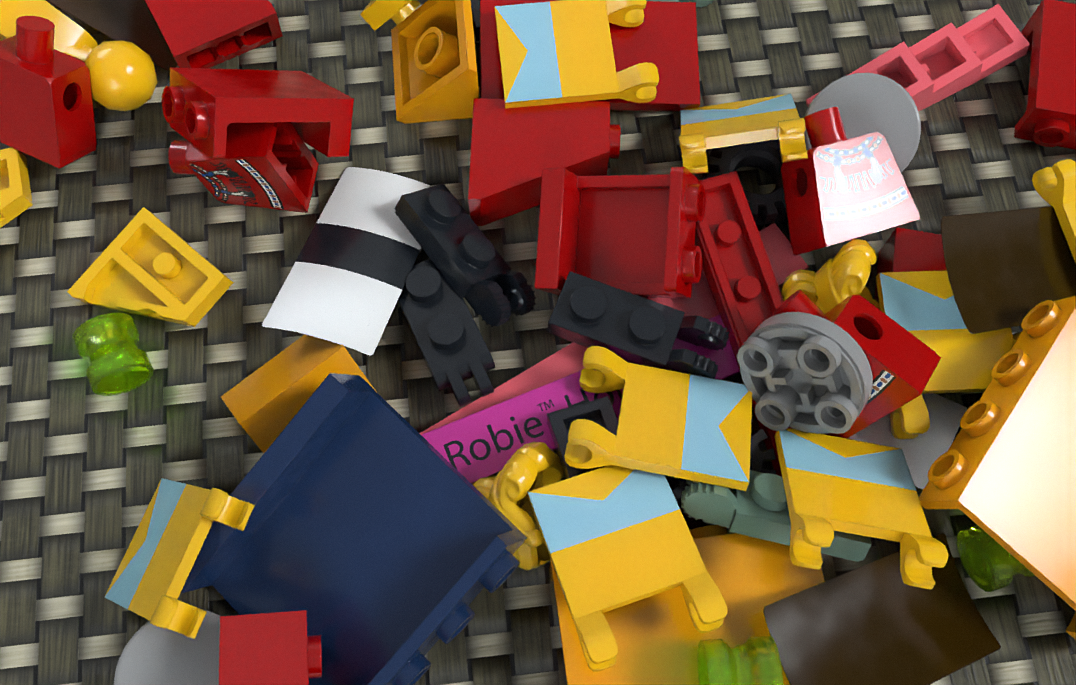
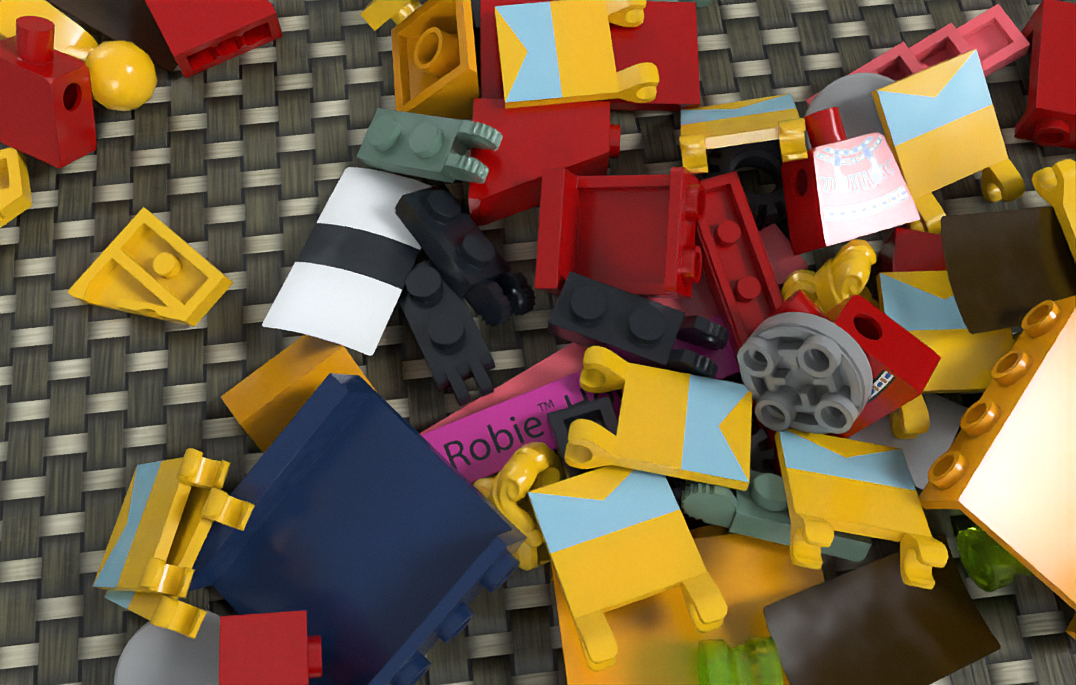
(112, 354): clear neon green wheel -> none
(149, 523): none -> yellow flag
(207, 100): red panel -> none
(262, 167): red torso -> none
(427, 146): none -> sand green hinge
(943, 131): none -> yellow flag

